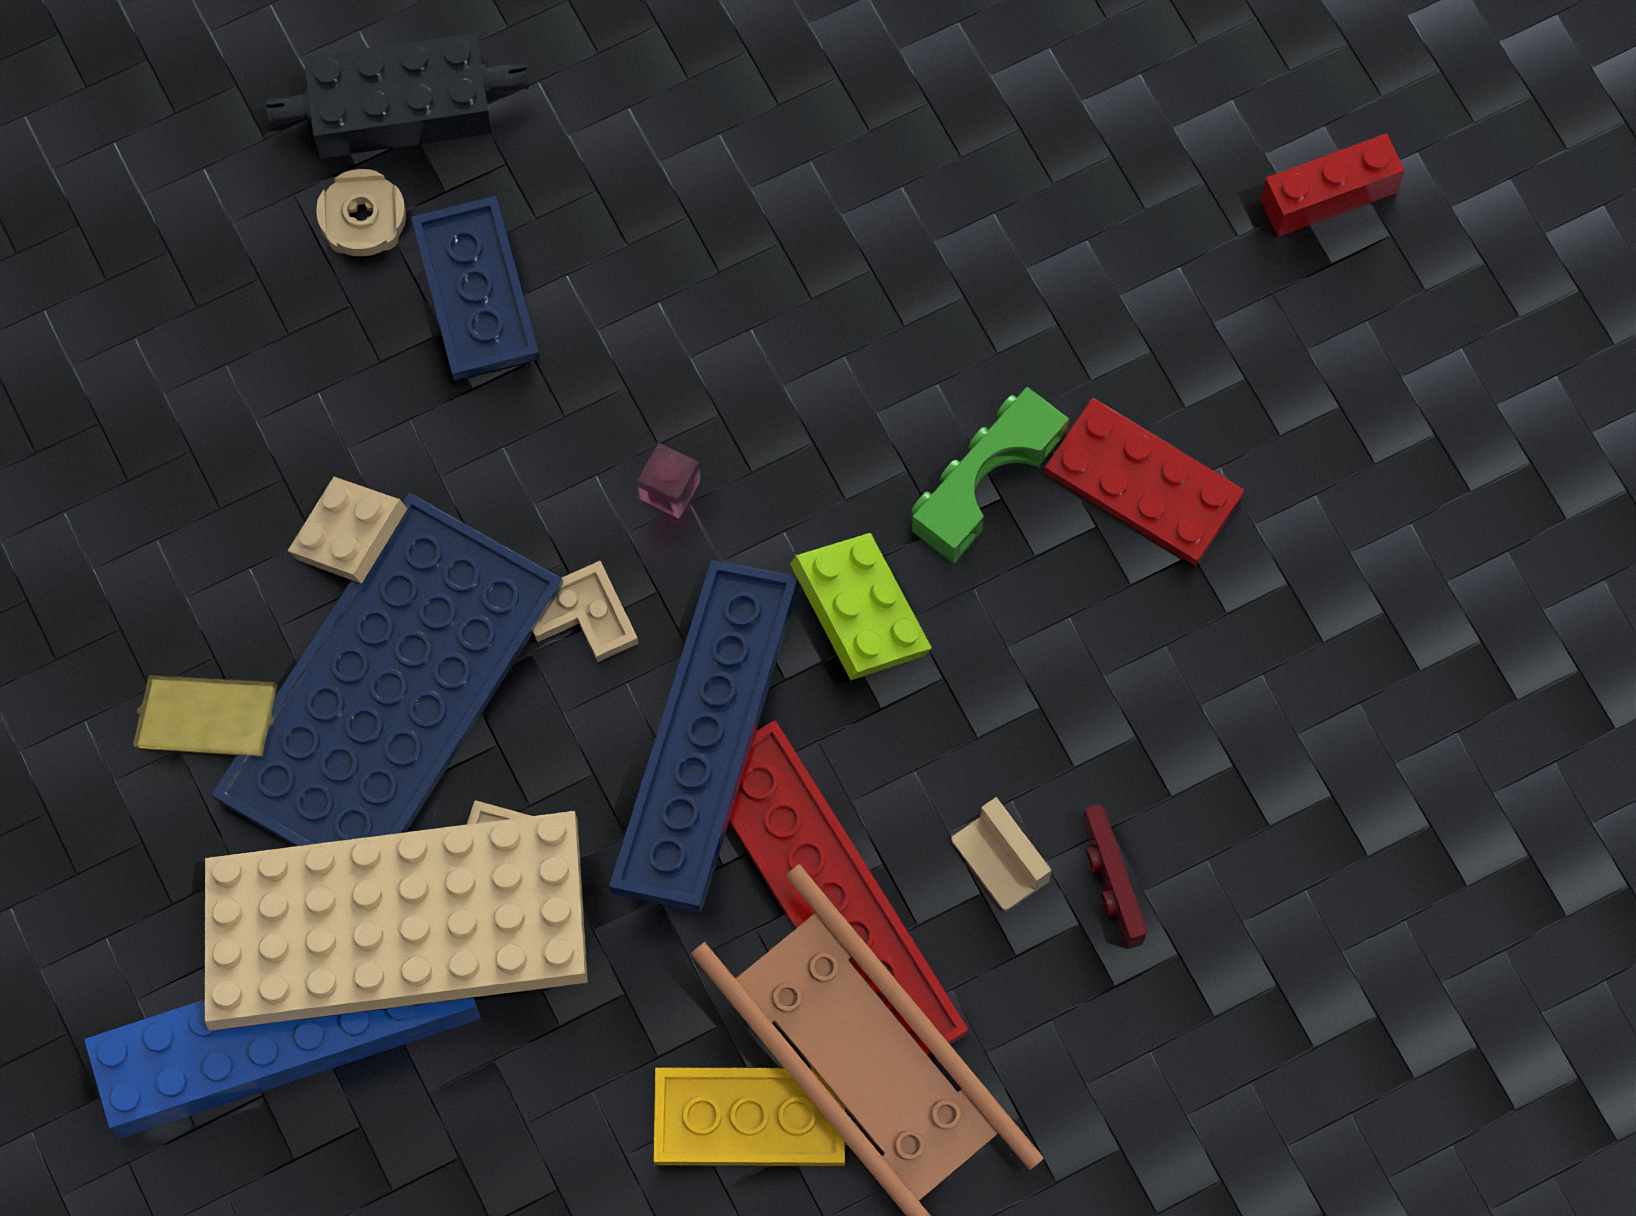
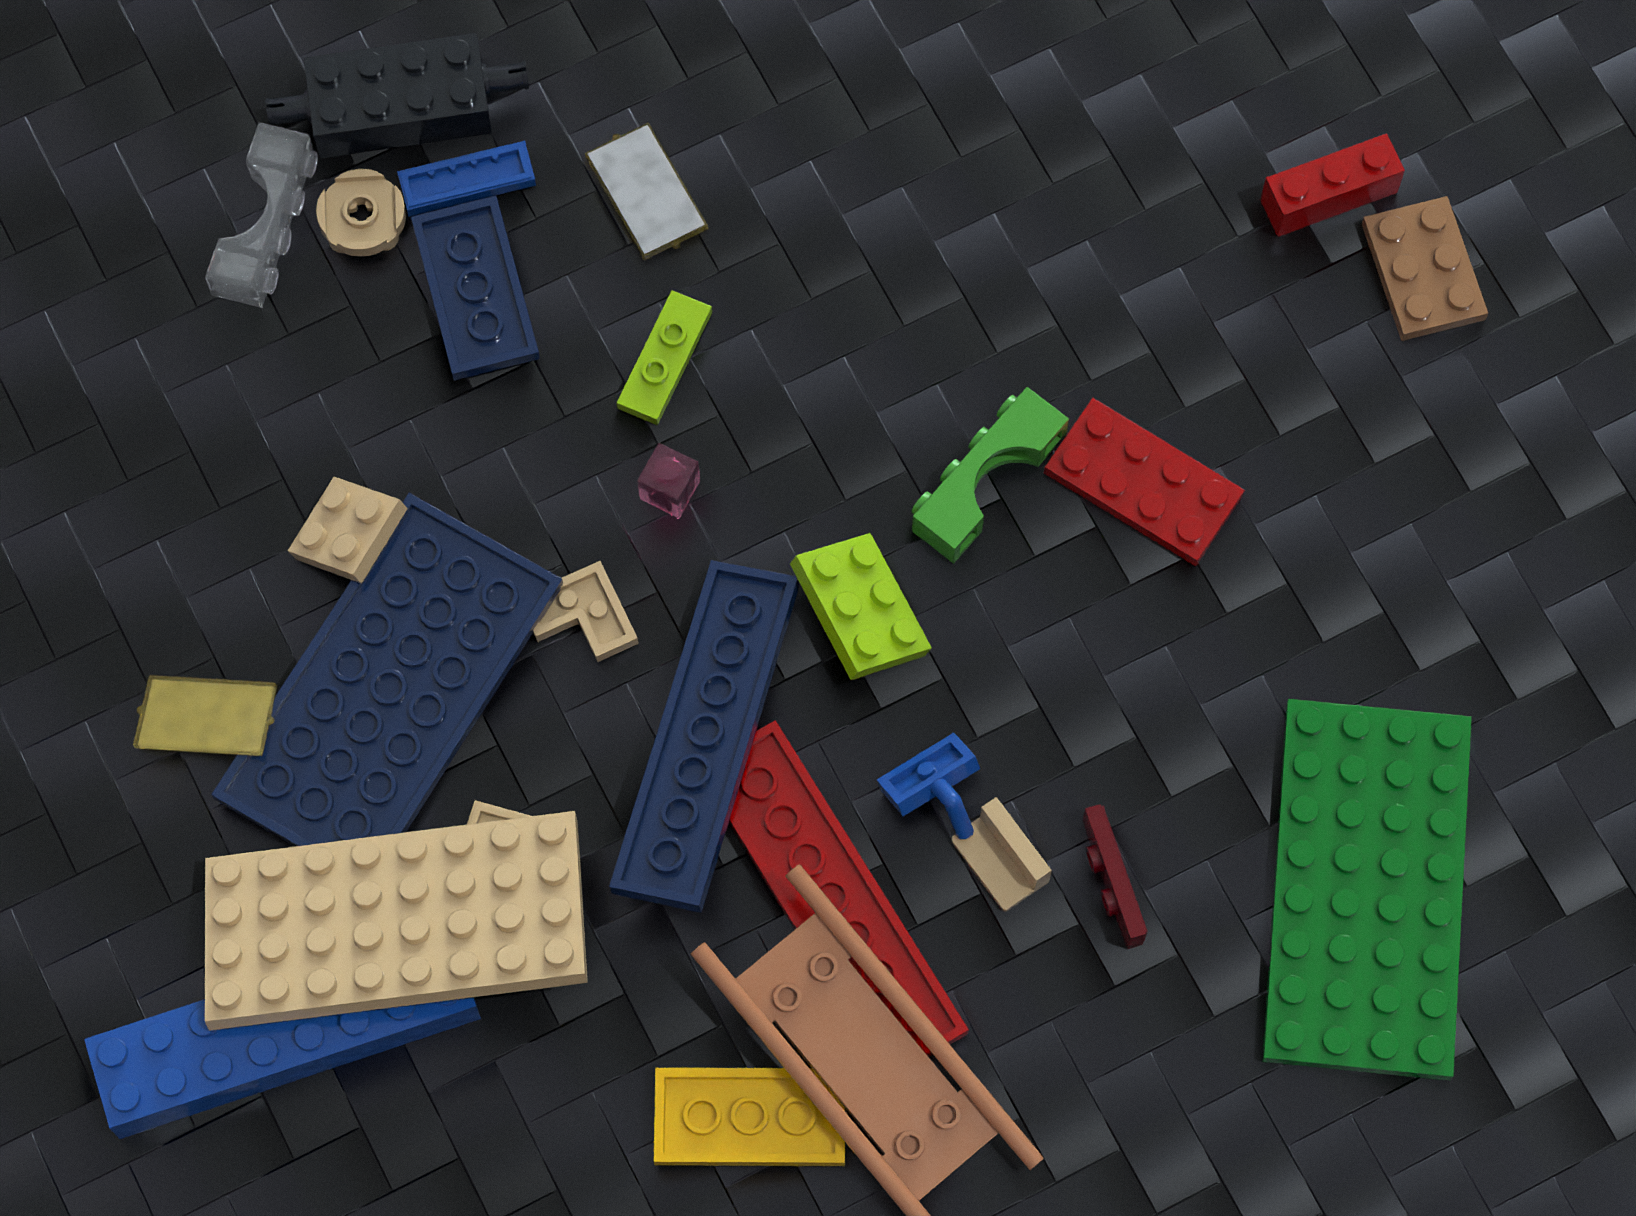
(246, 263): none -> clear arch
(466, 178): none -> blue plate
(646, 191): none -> flat silver piece
(664, 357): none -> lime plate
(931, 776): none -> blue plate
(1368, 890): none -> green plate
(1424, 268): none -> medium nougat plate

